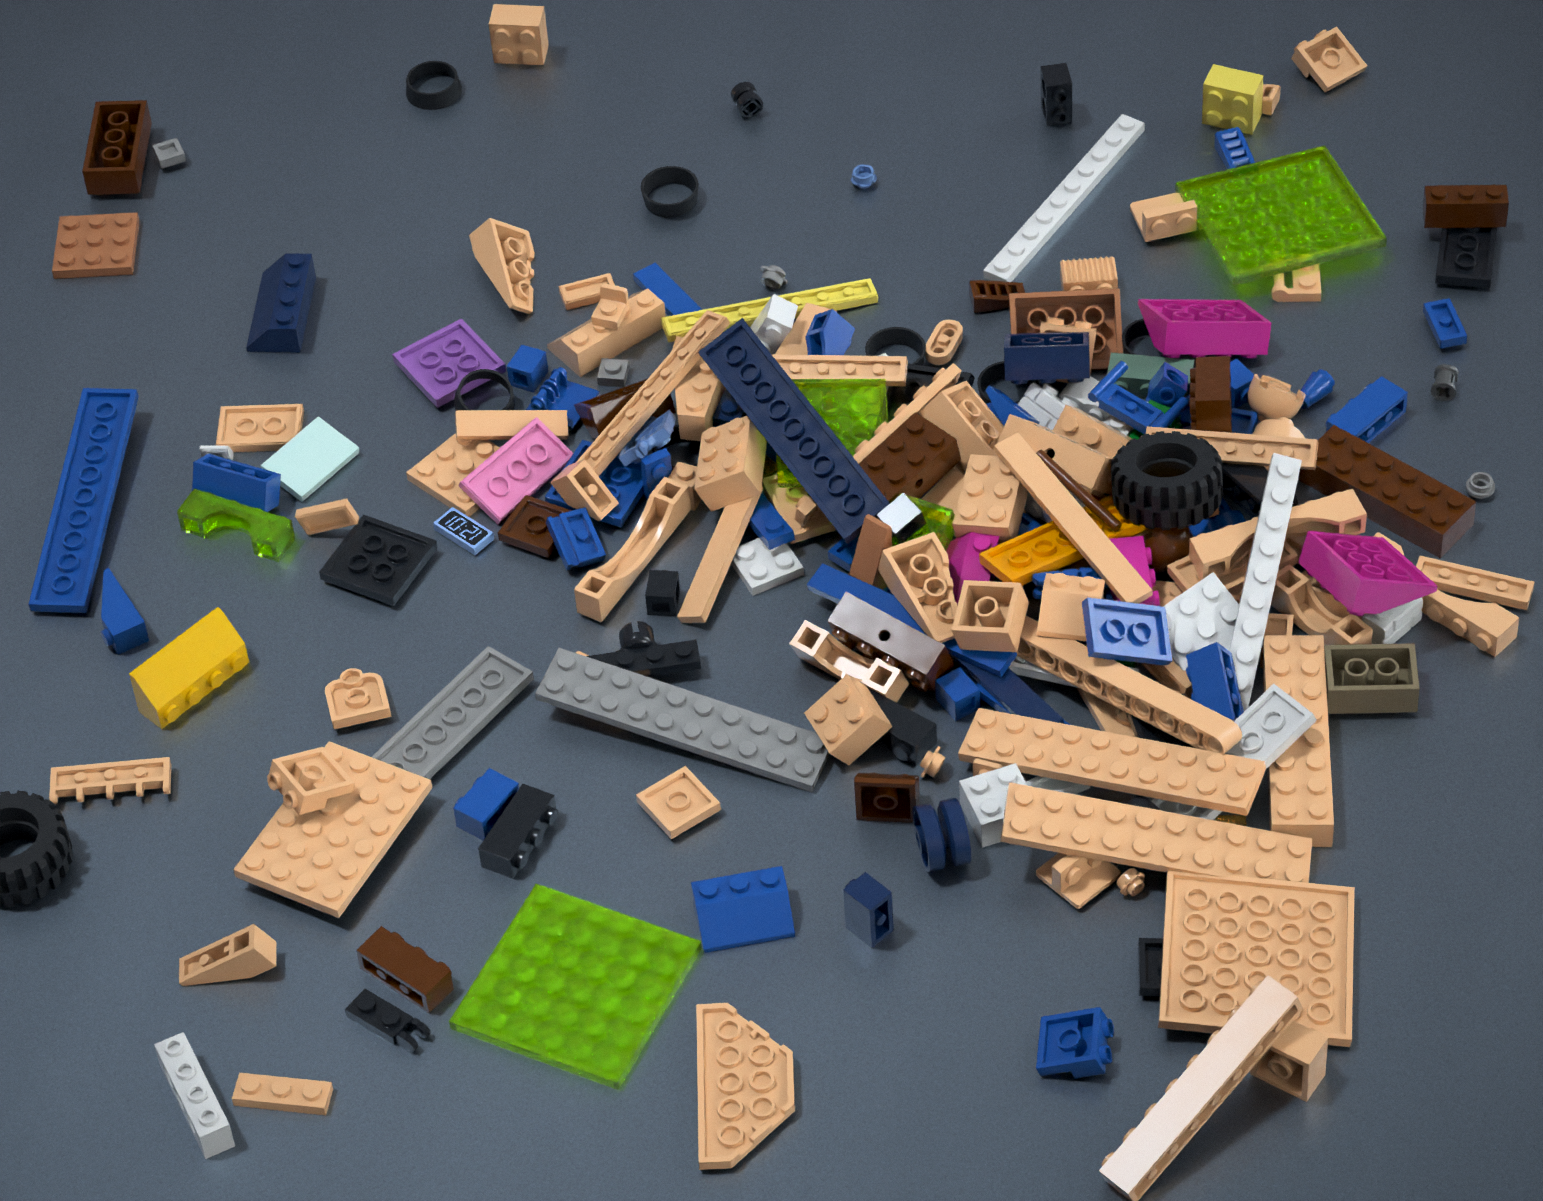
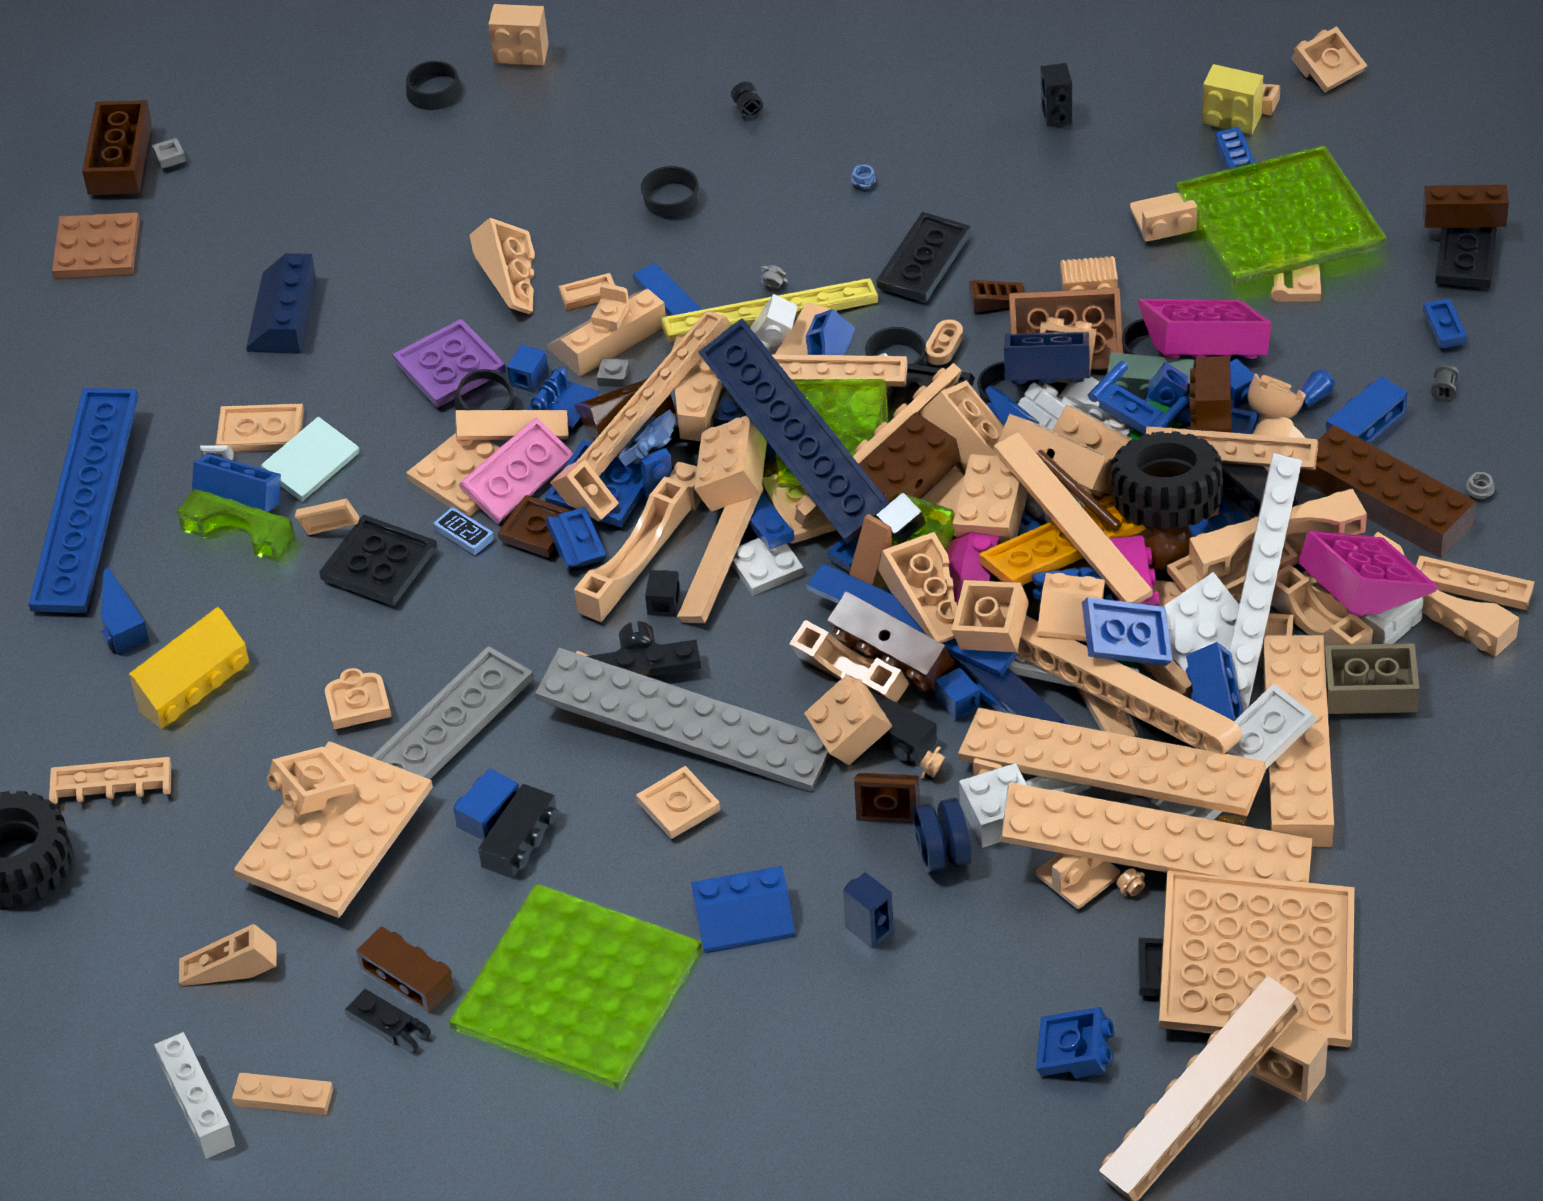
(741, 1085): light nougat plate -> none
(923, 257): none -> black plate
(1064, 200): white plate -> none

